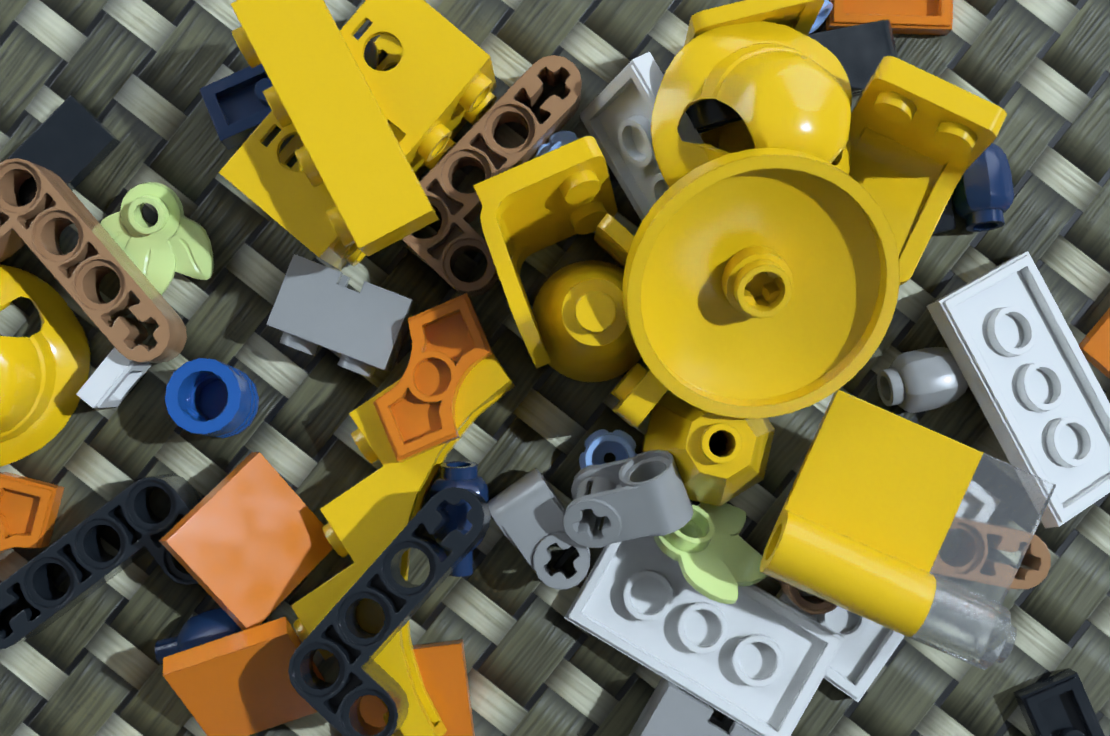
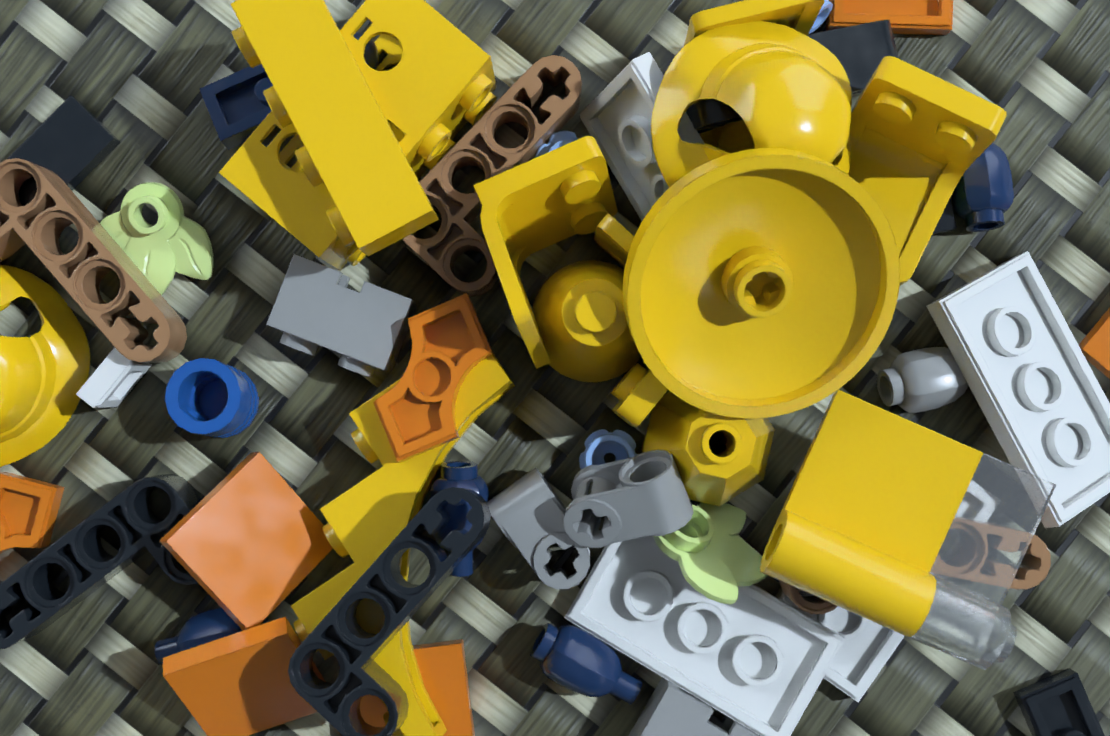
(582, 663): none -> dark blue plant

